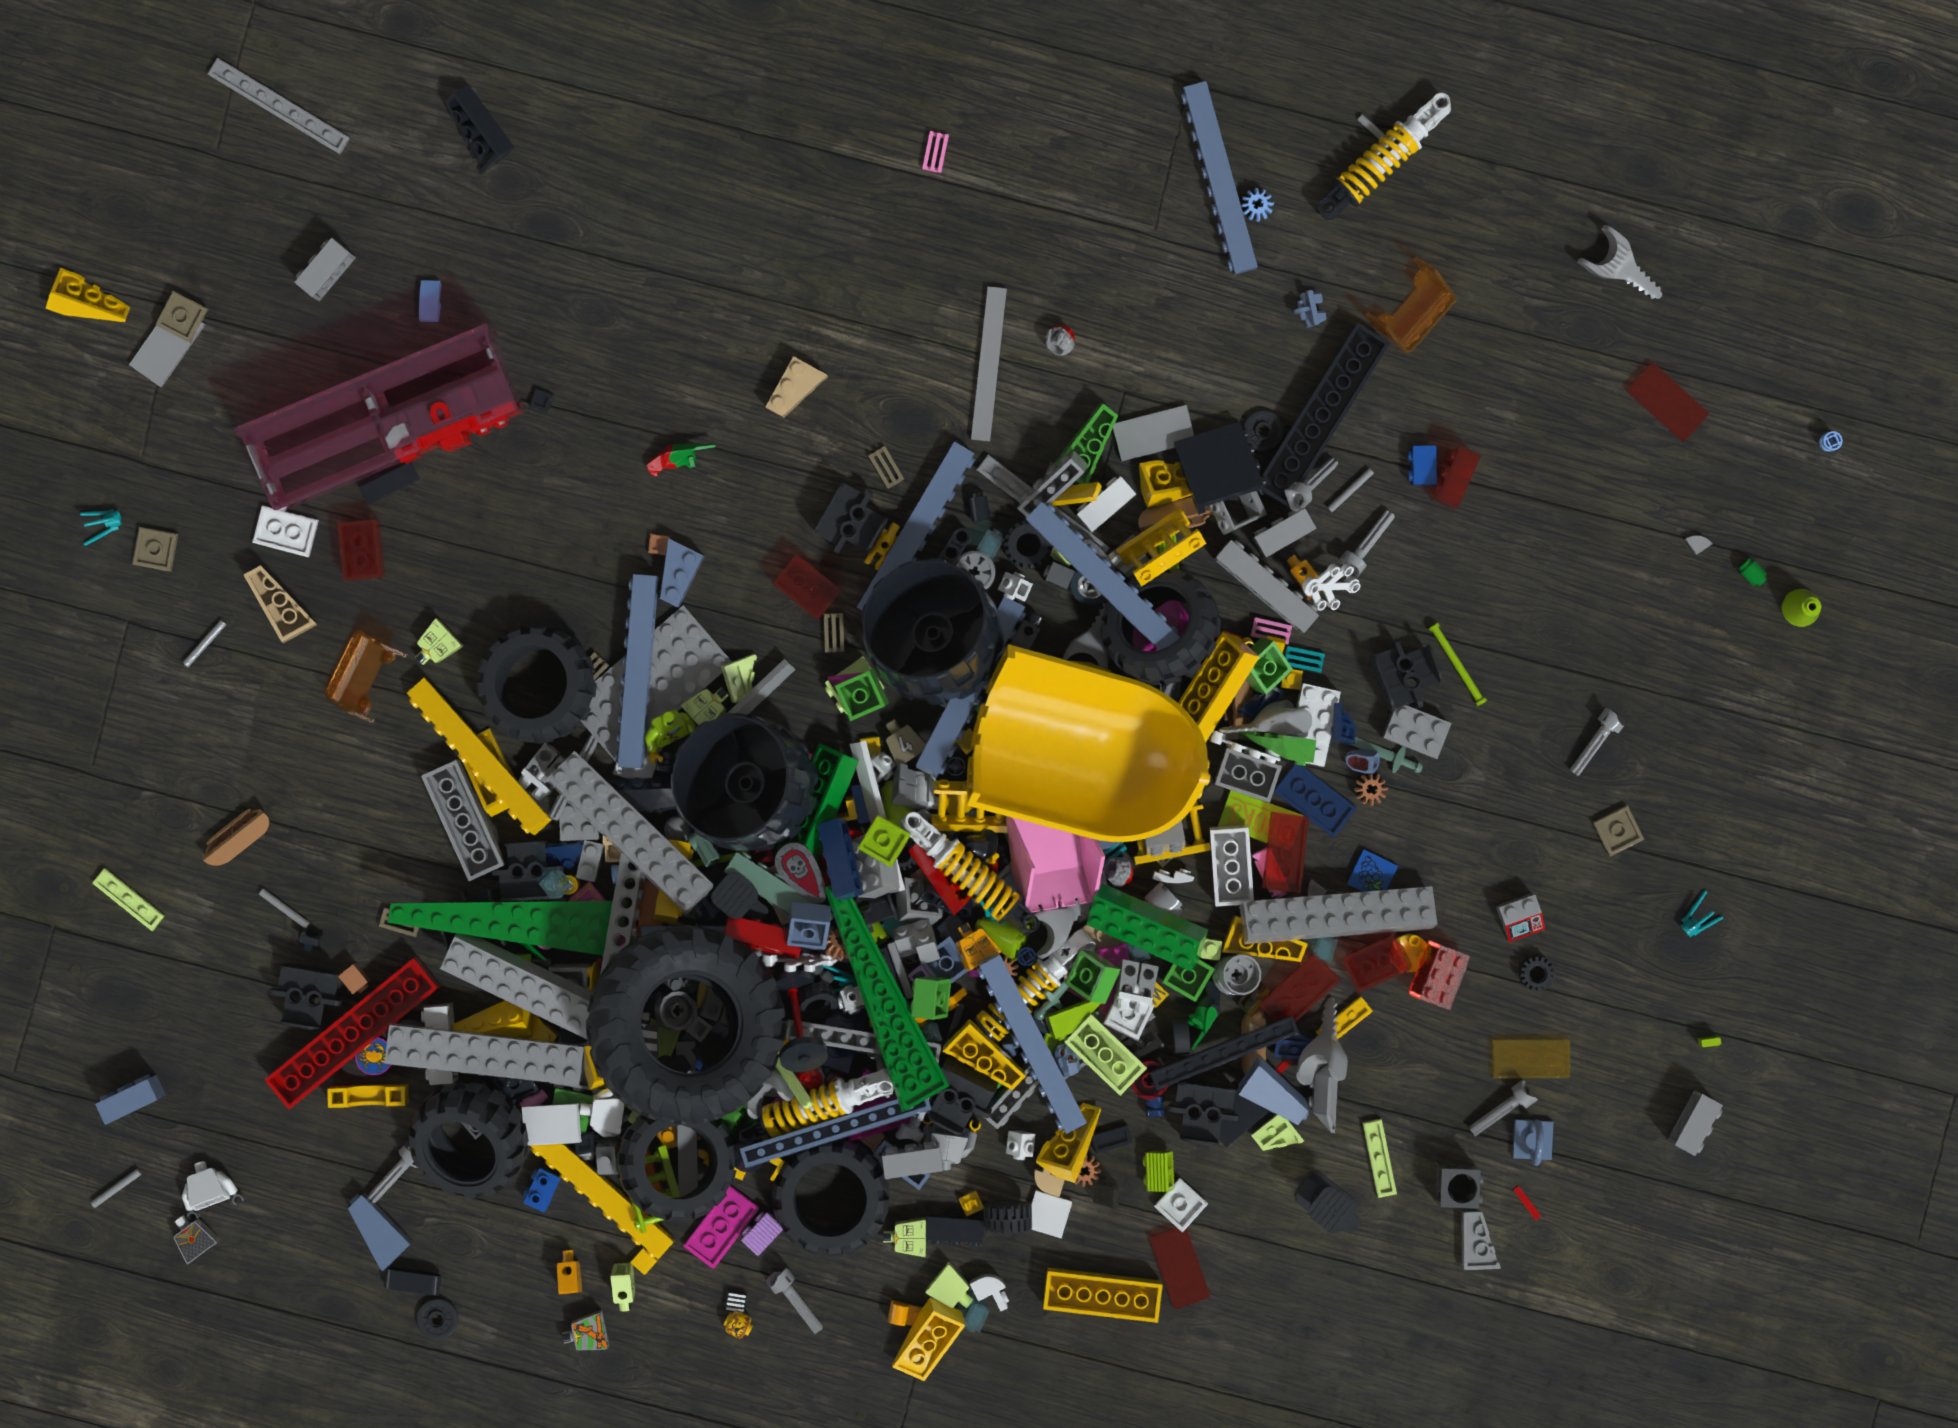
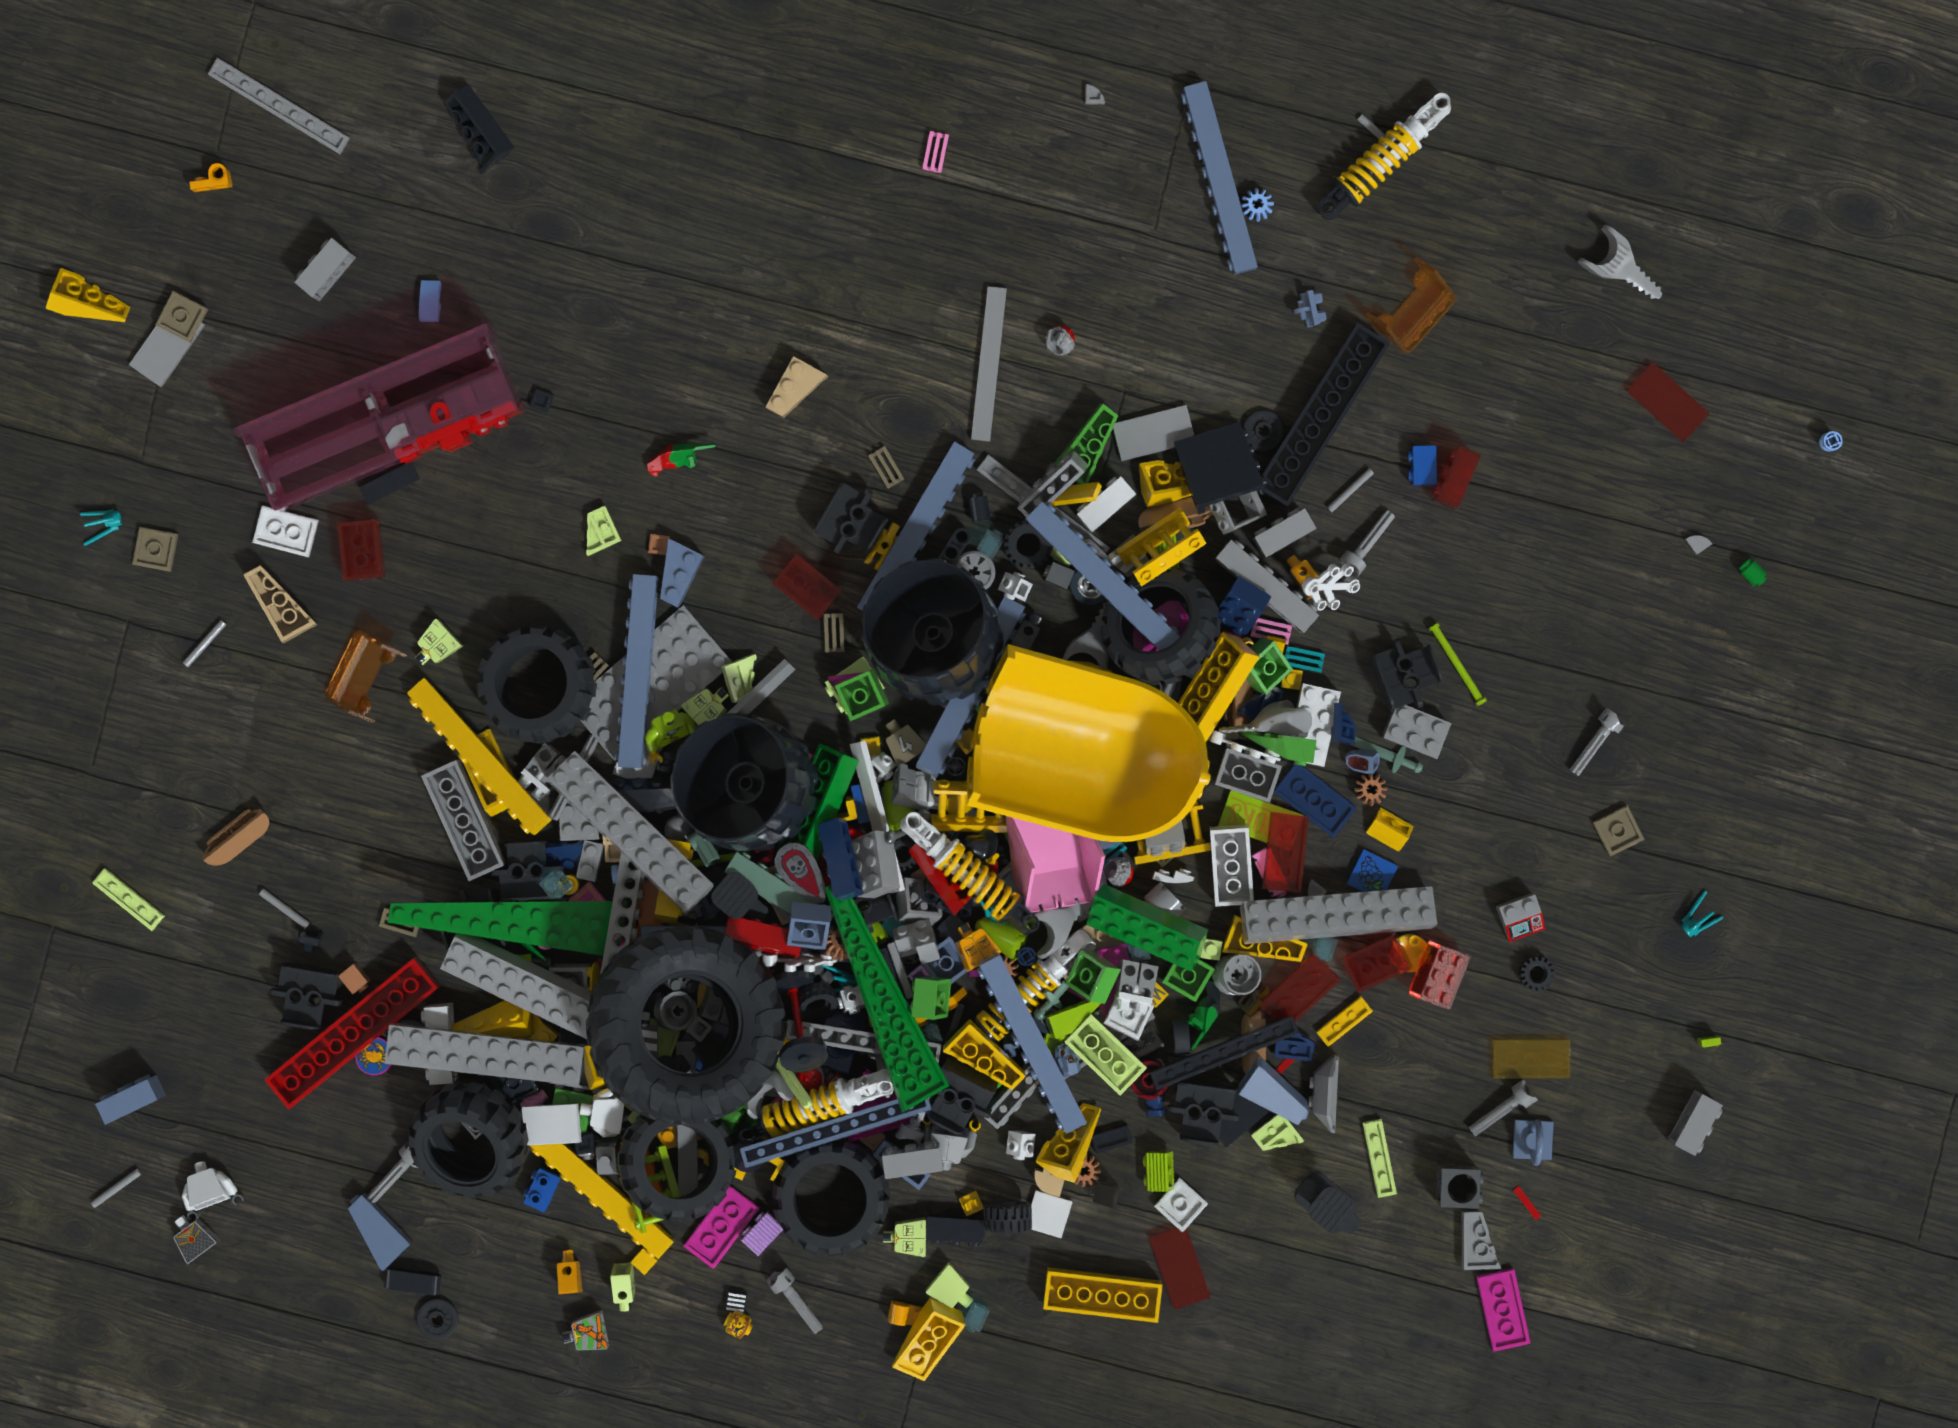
(212, 183): none -> light orange plate
(368, 1095): yellow arch -> none
(600, 531): none -> yellowish green wing
(884, 841): lime plate -> none
(990, 1285): white brick -> none
(1093, 95): none -> light grey tile
(1241, 607): none -> dark blue brick
(1300, 494): light grey piece -> none
(1323, 1050): light grey animal -> none
(1390, 829): none -> yellow panel
(1503, 1309): none -> dark pink tile
(1801, 607): lime cone -> none

